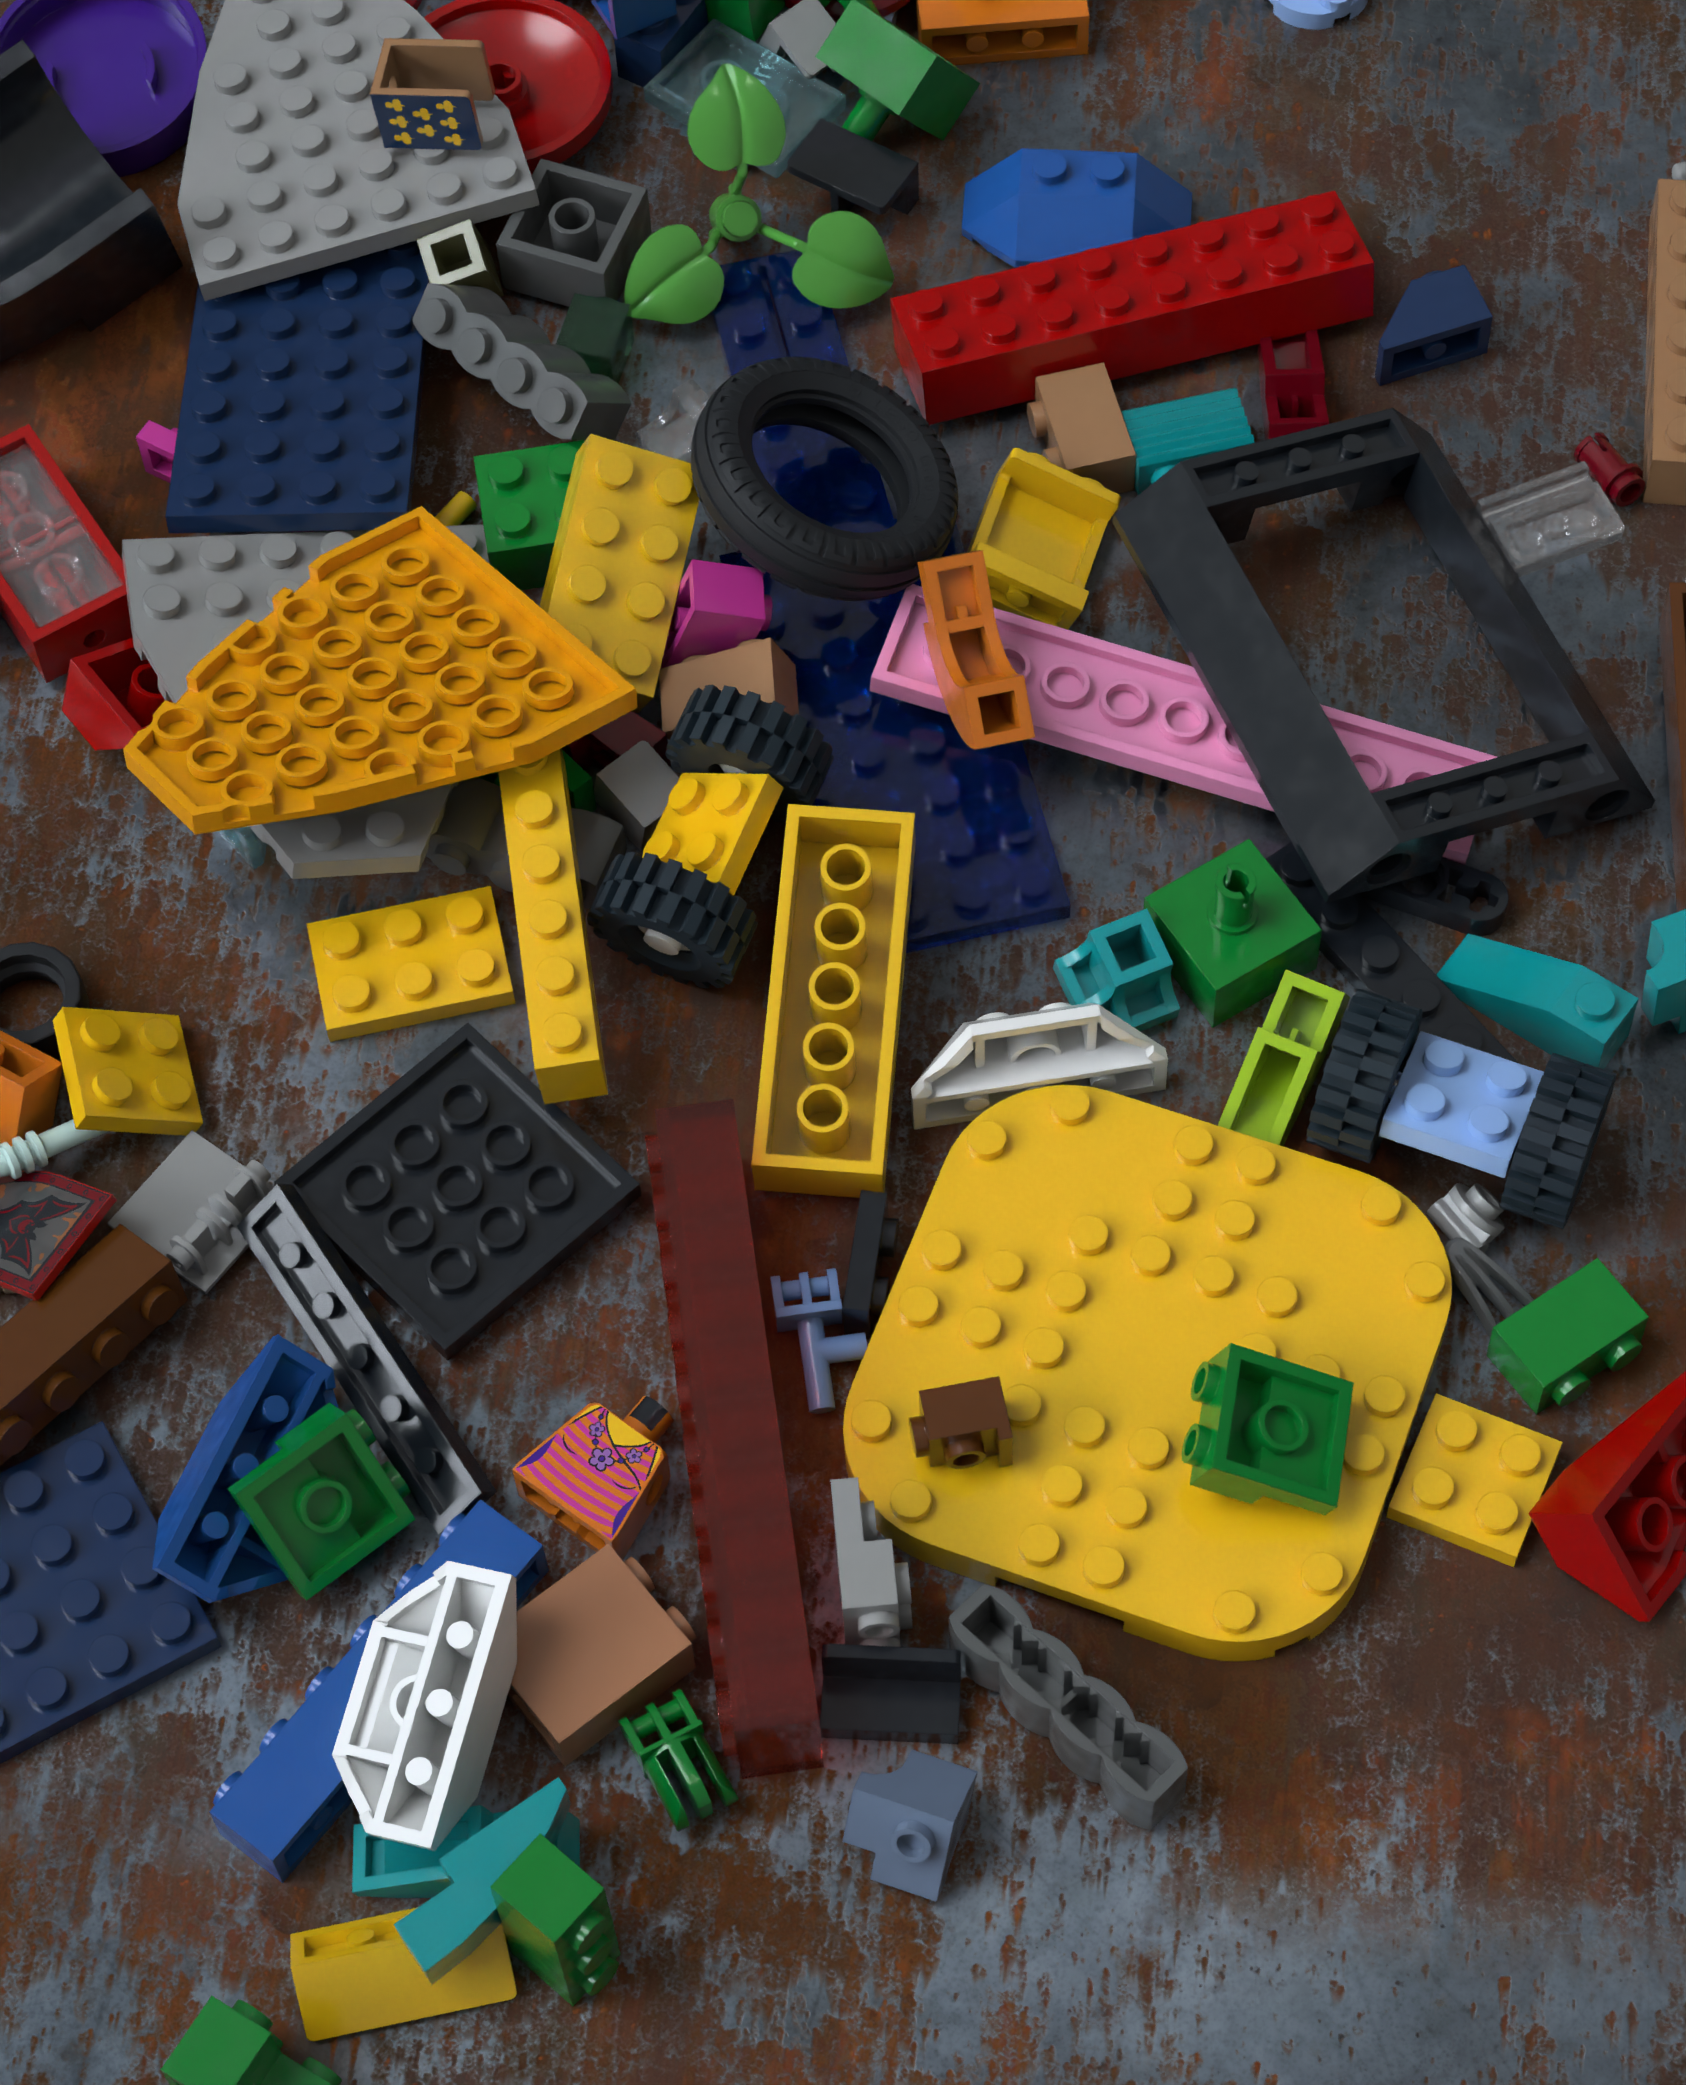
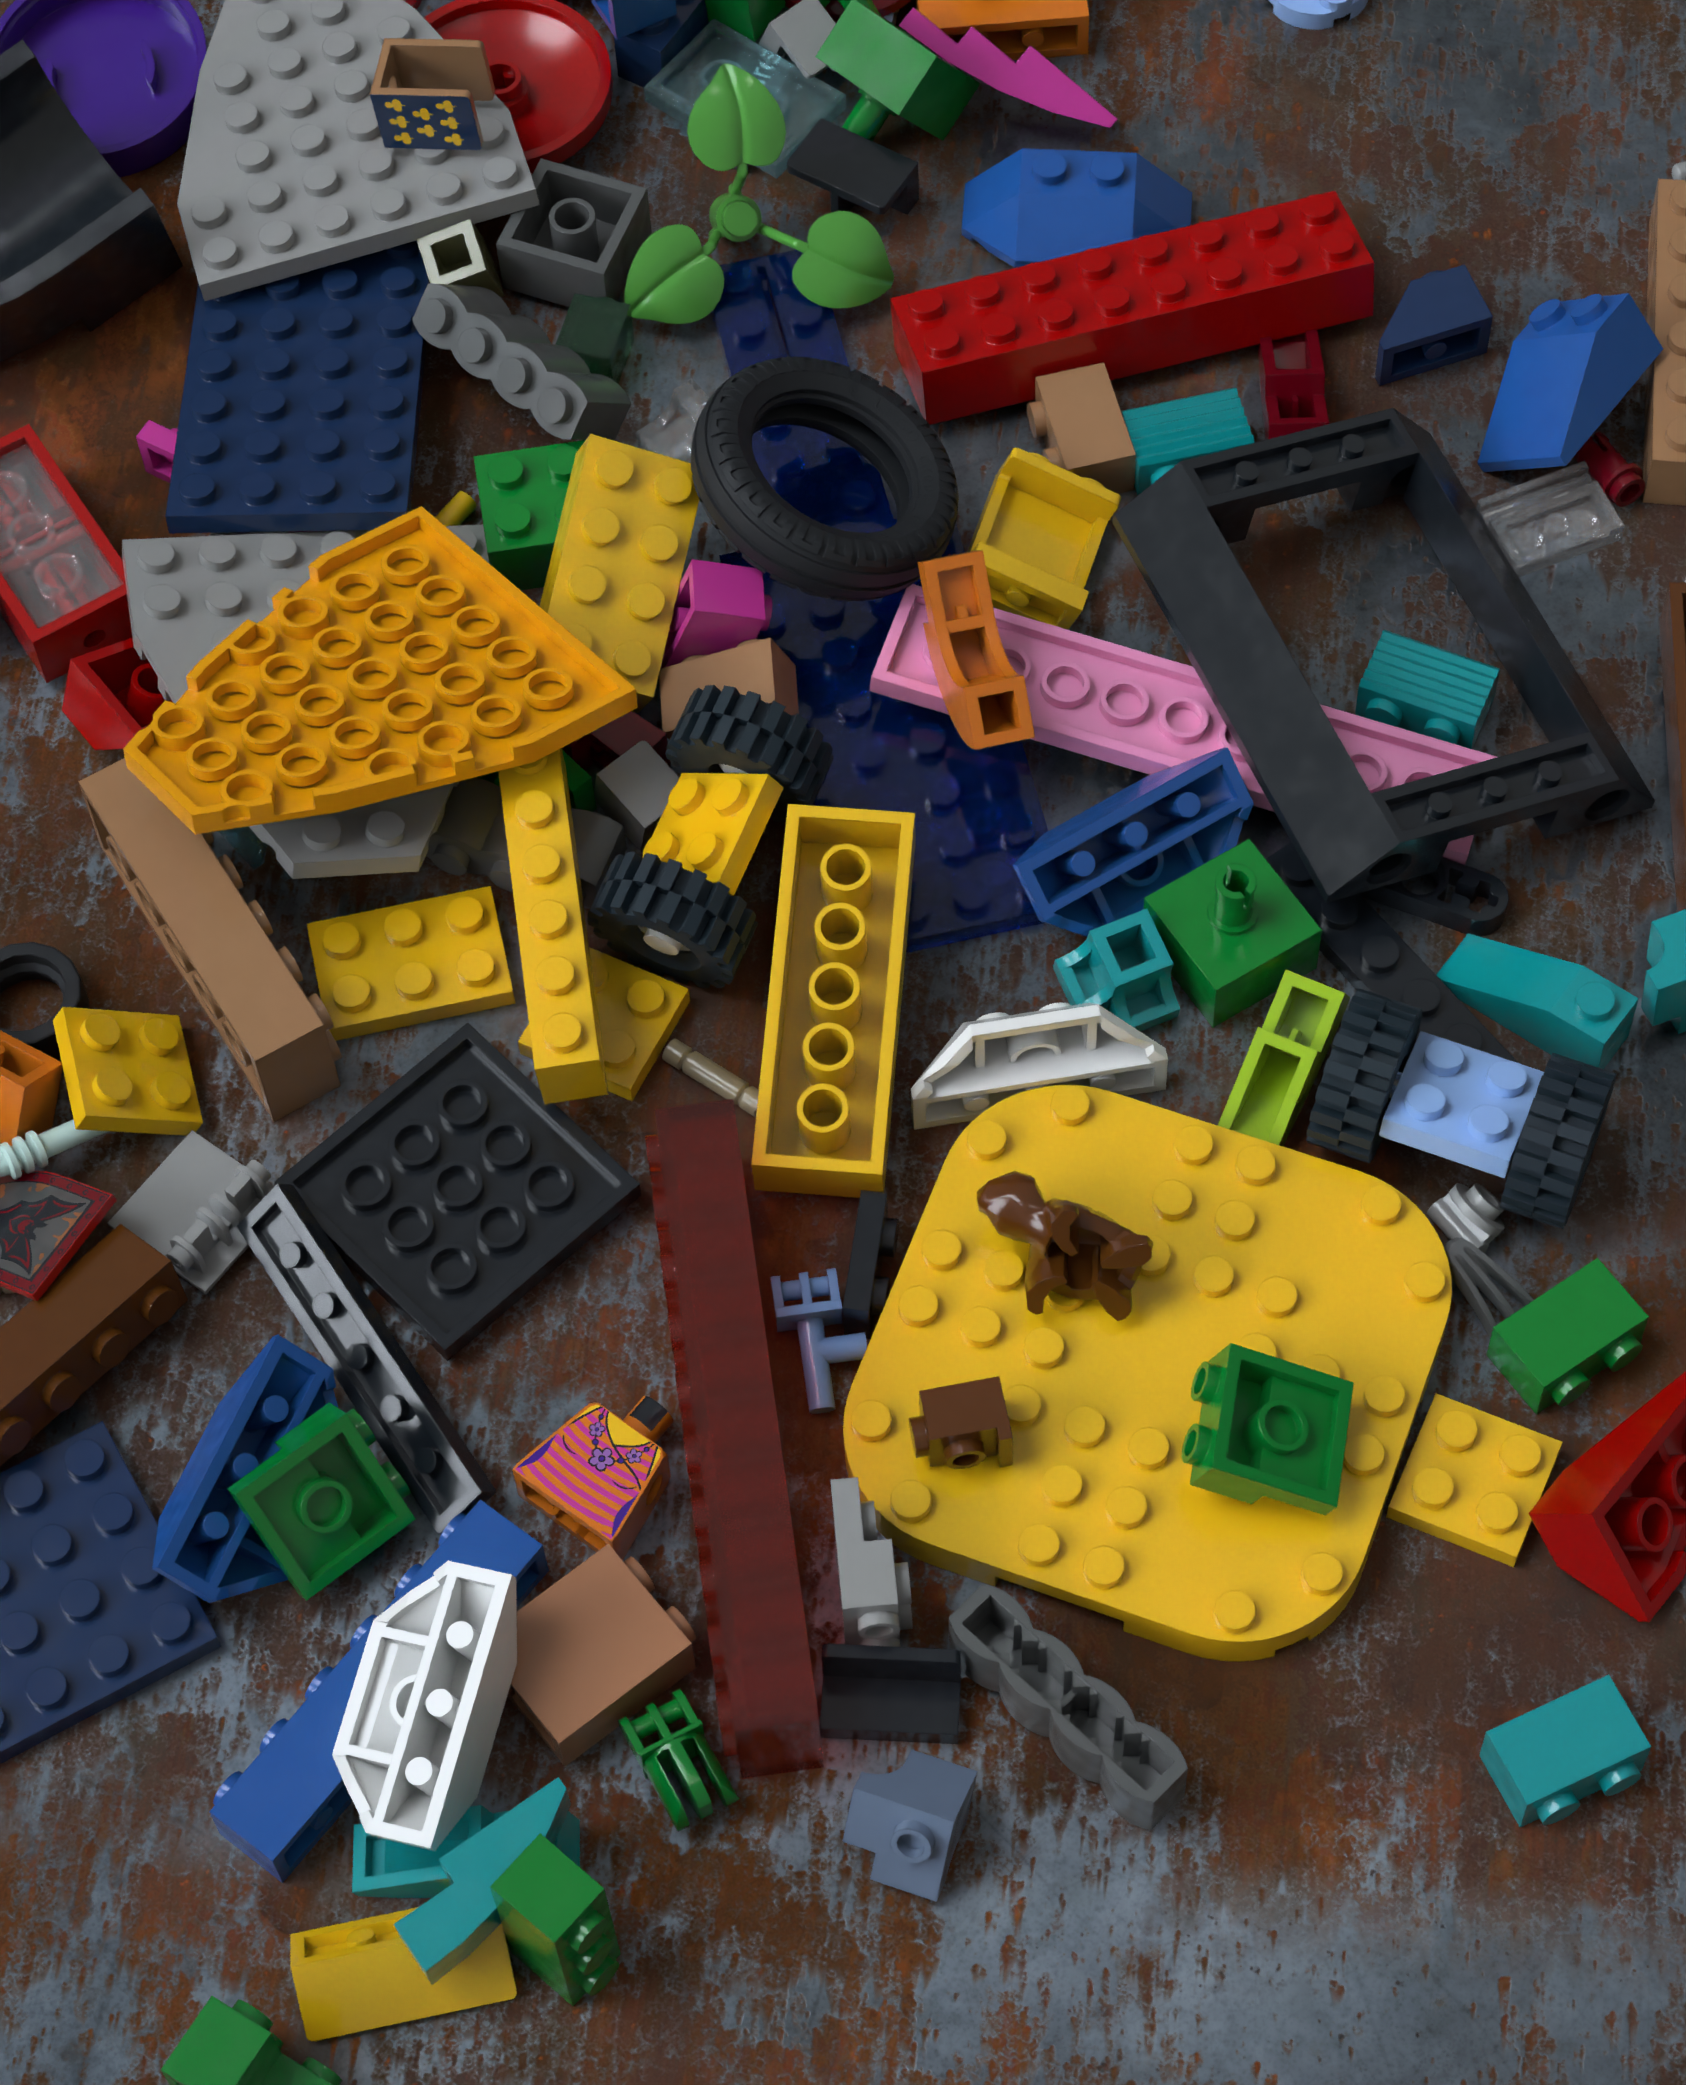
(216, 942): none -> medium nougat brick
(634, 1020): none -> yellow plate
(711, 1075): none -> dark tan wheel
(1028, 79): none -> dark pink slope
(1070, 1245): none -> reddish brown animal
(1135, 843): none -> blue wedge
(1426, 690): none -> teal brick
(1565, 379): none -> blue slope
(1565, 1753): none -> teal brick

